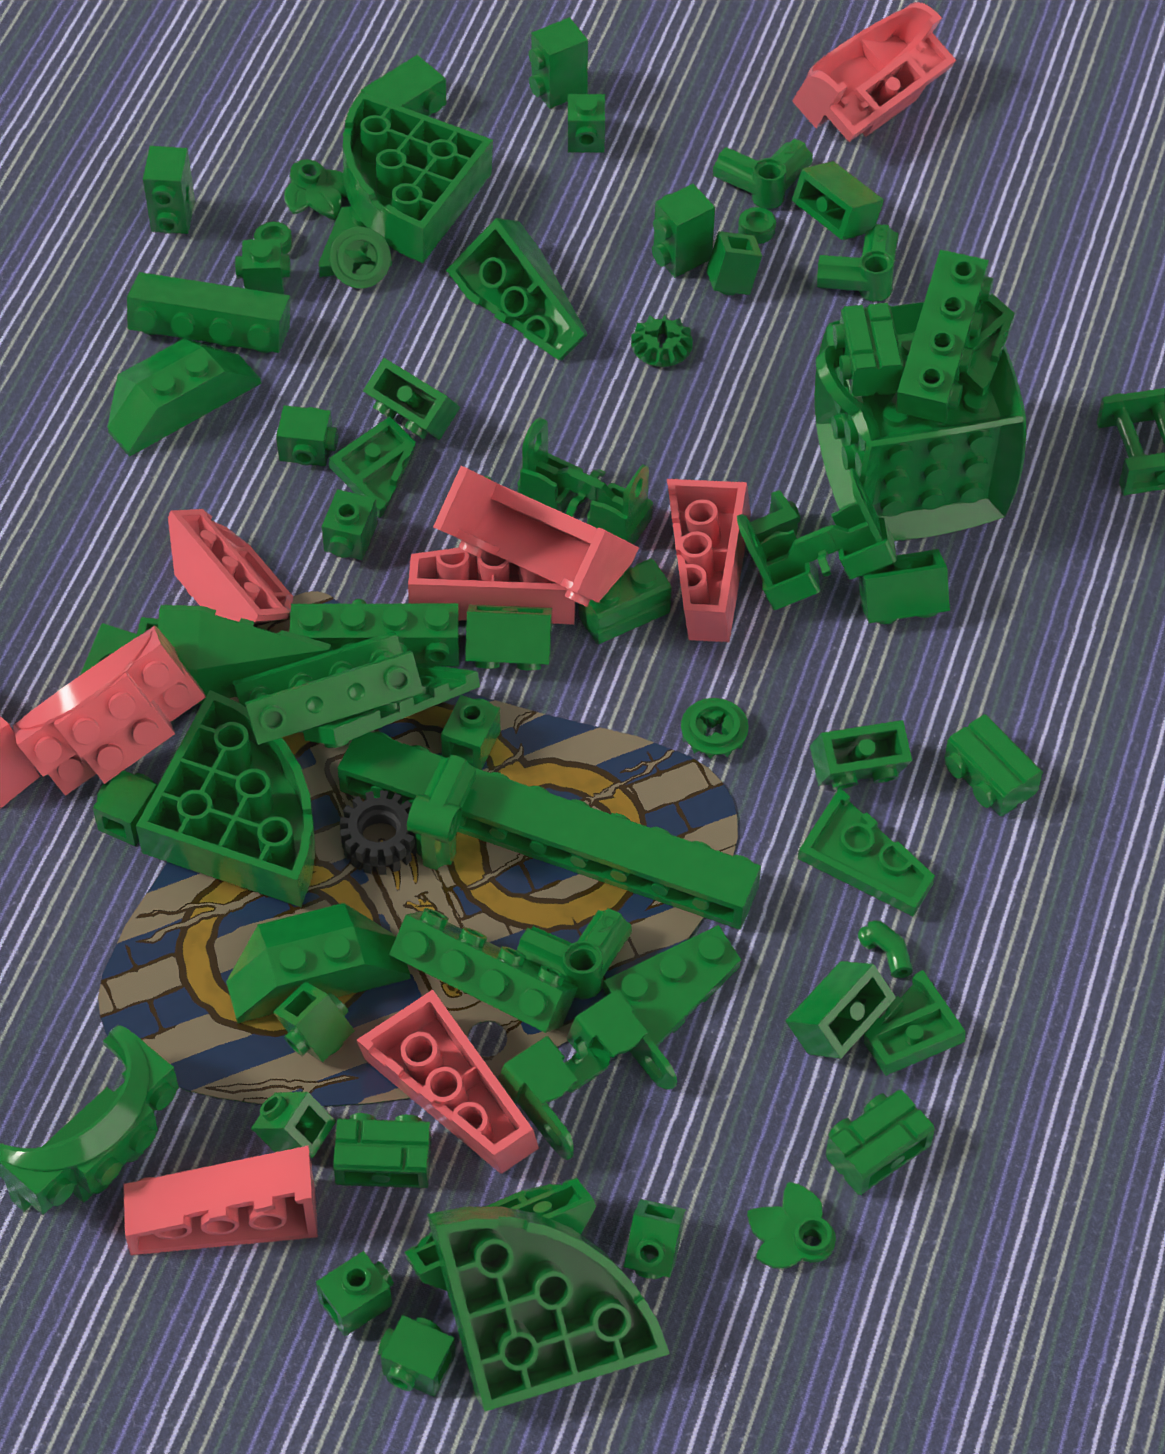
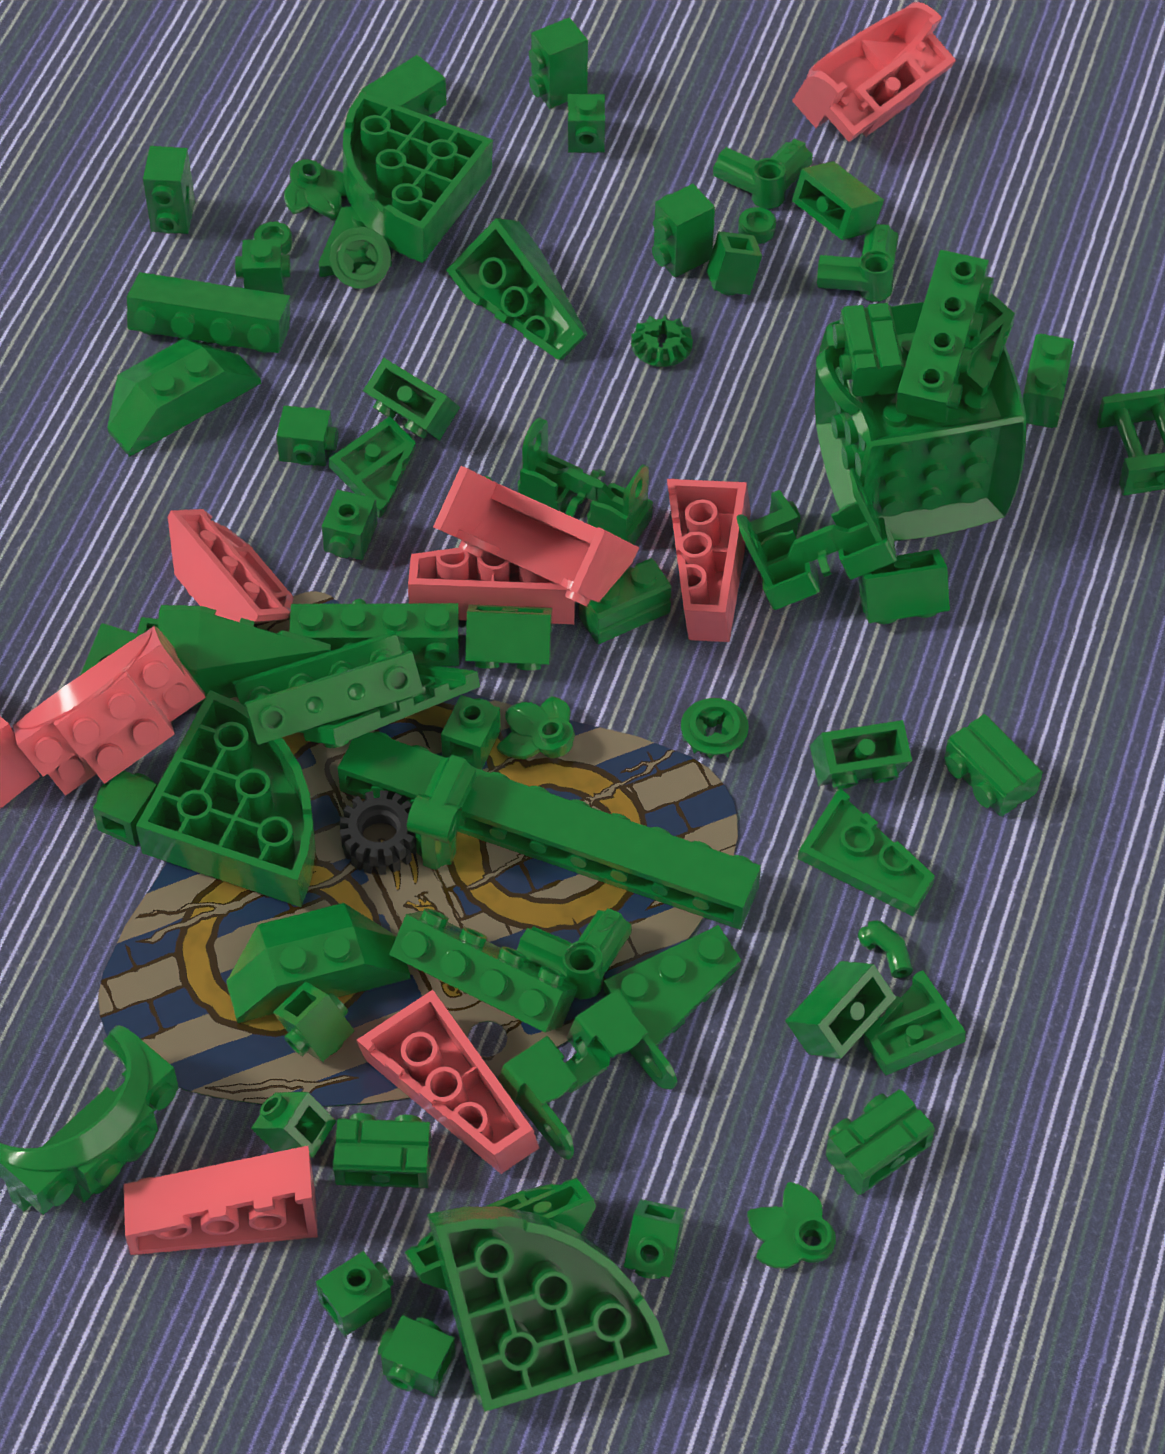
(538, 729): none -> green plate
(1047, 379): none -> green brick

